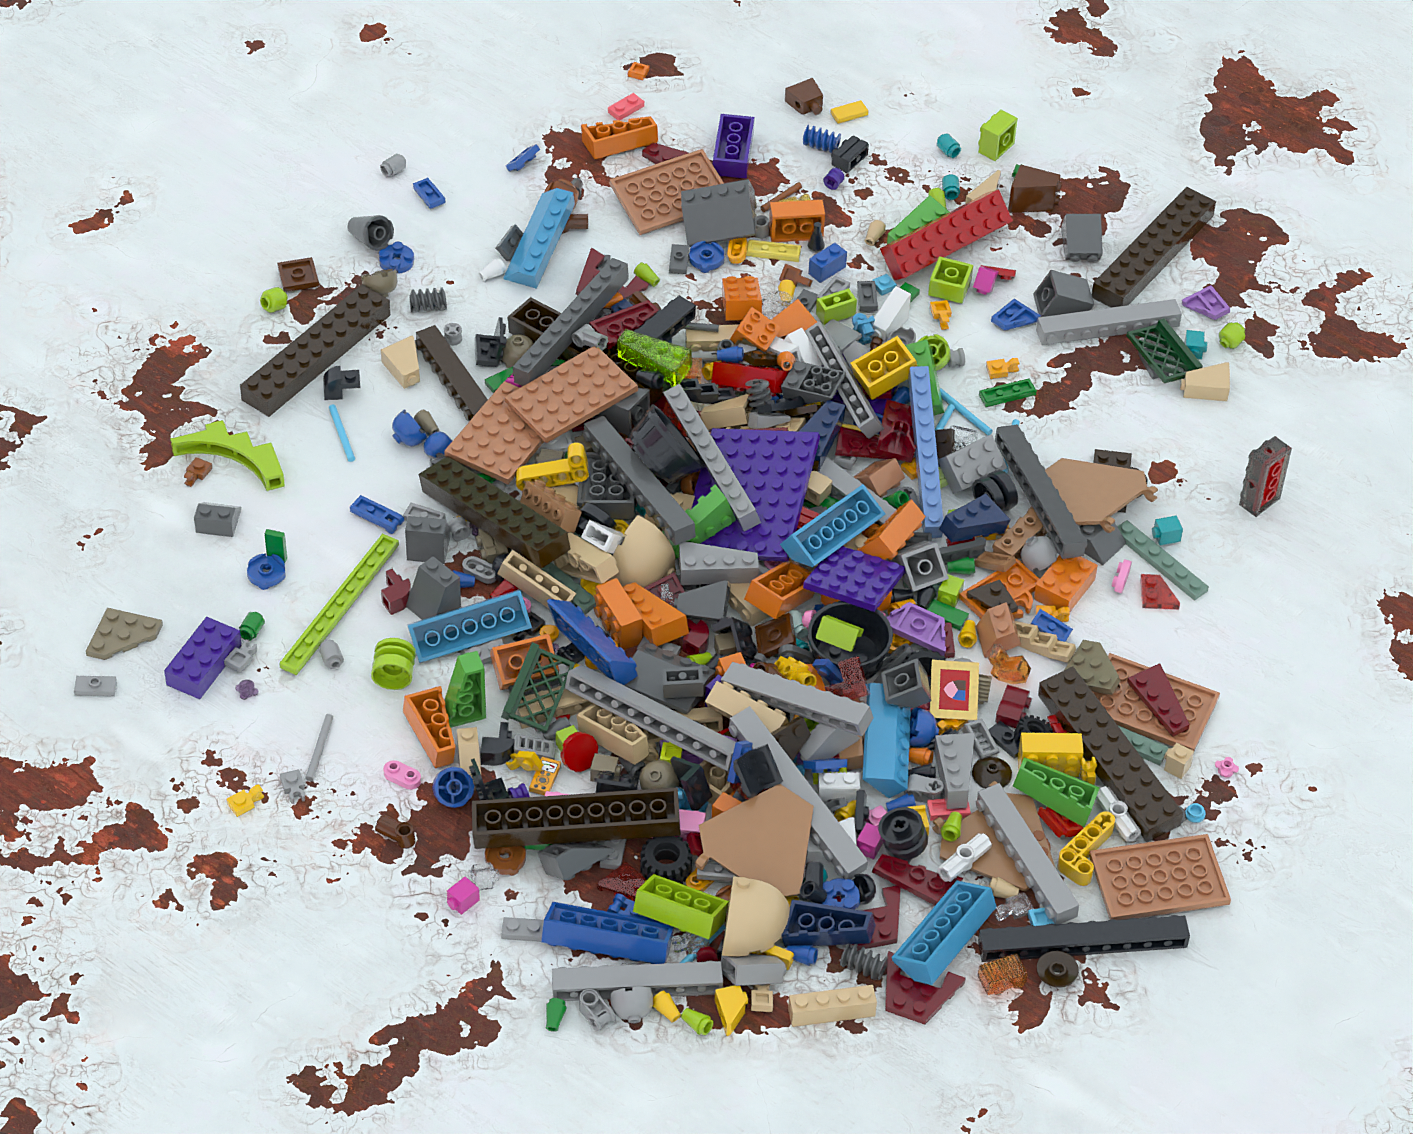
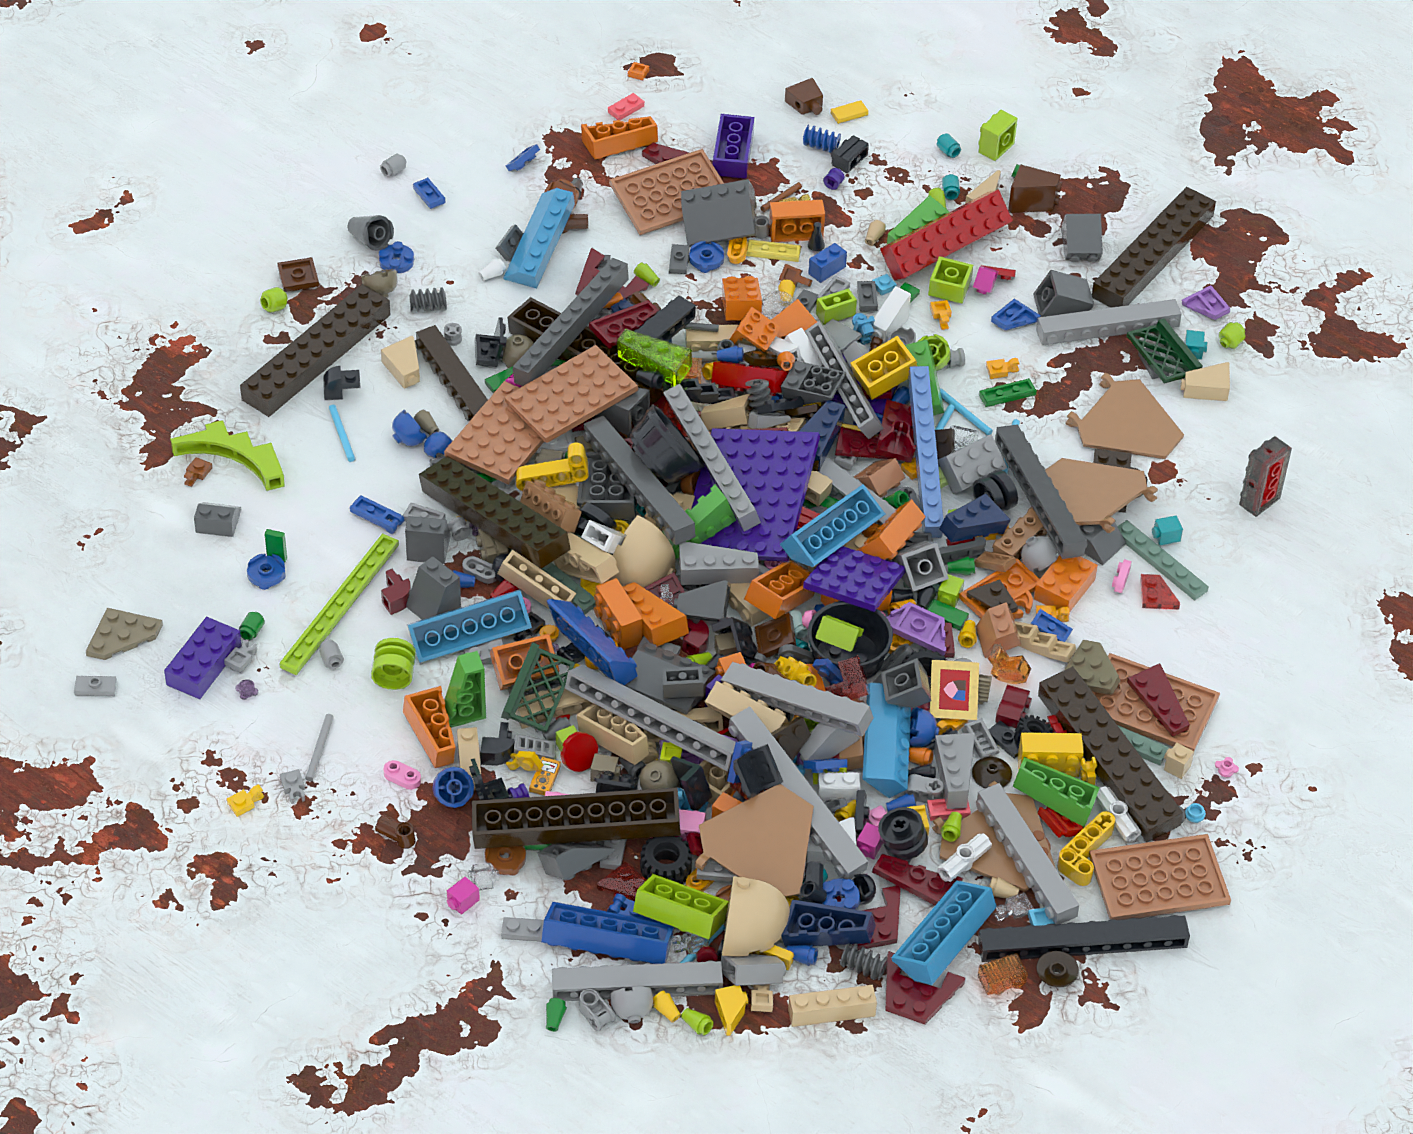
(587, 336): light grey piece -> none
(1127, 421): none -> medium nougat flag

